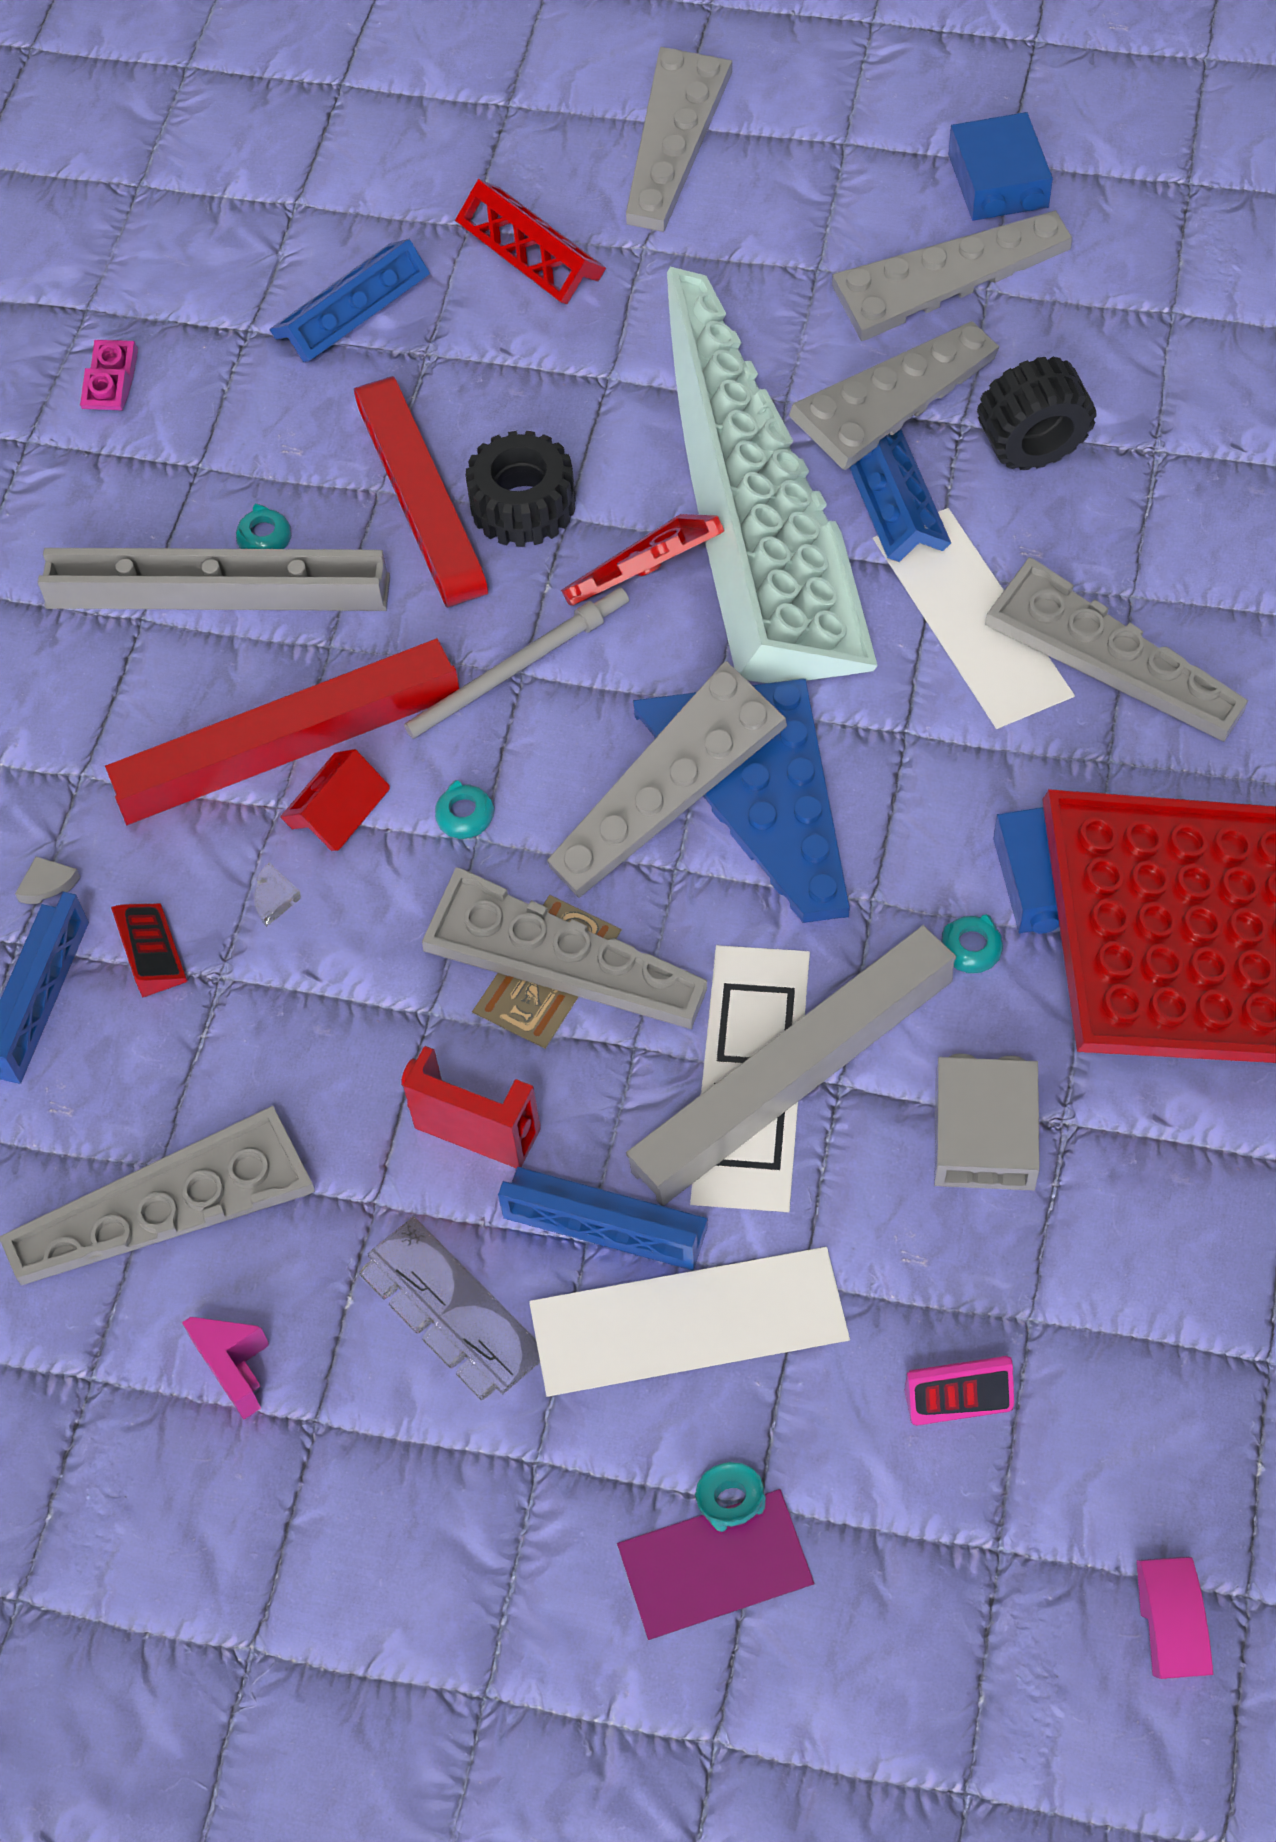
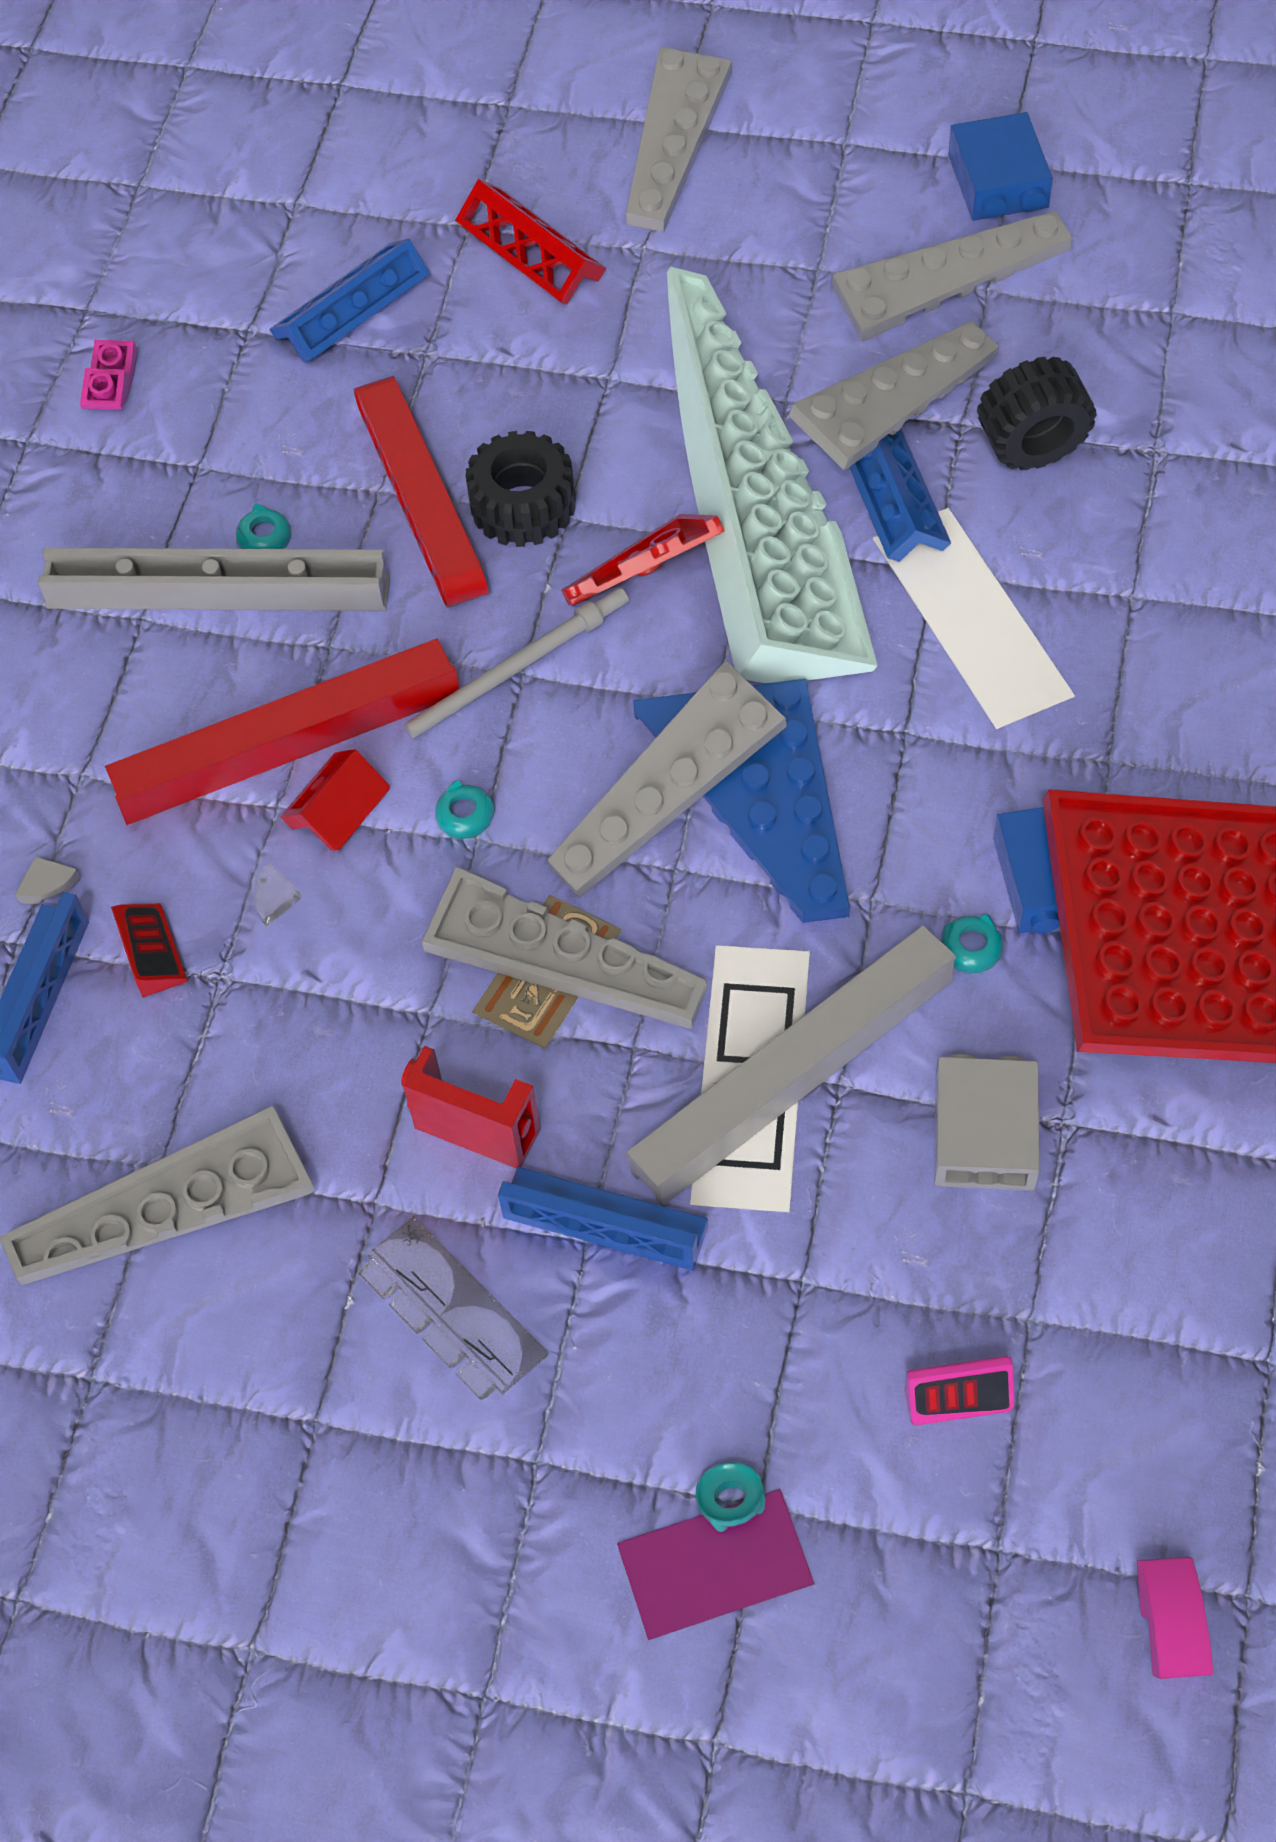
(225, 1350): dark pink slope -> none
(687, 1321): white sticker -> none
(1055, 620): light grey wing -> none

